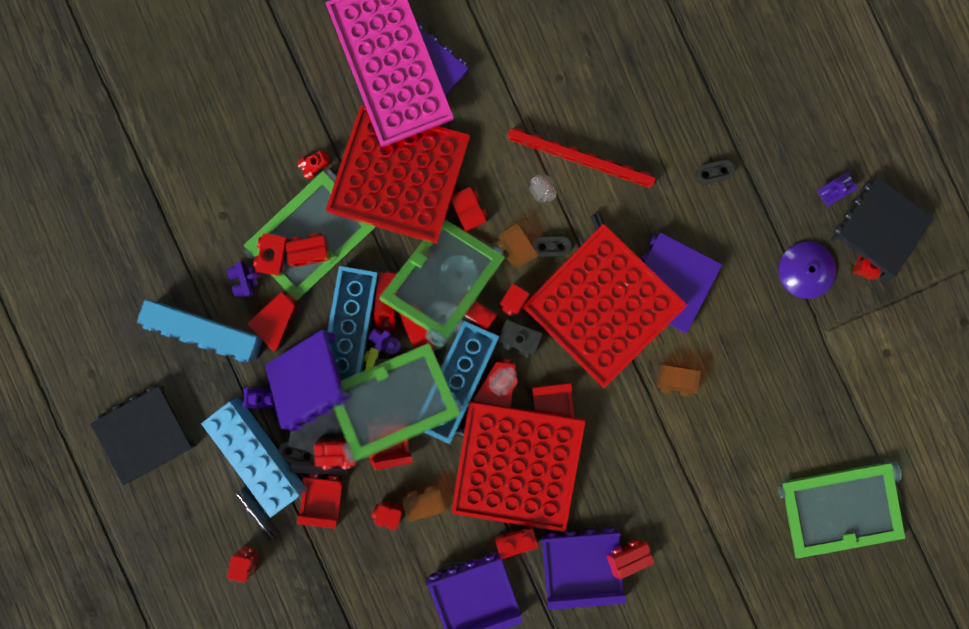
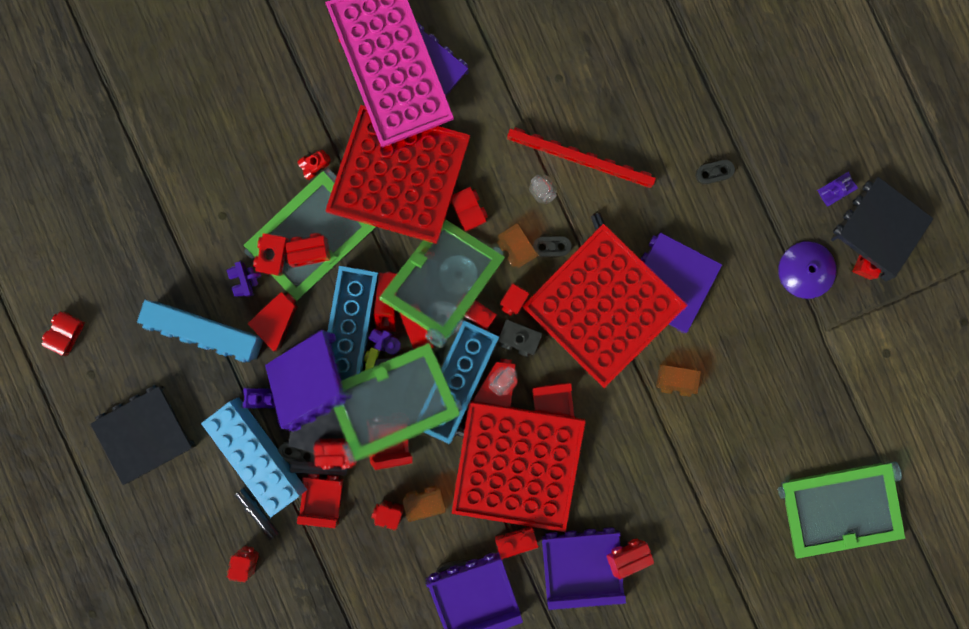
(63, 333): none -> red brick

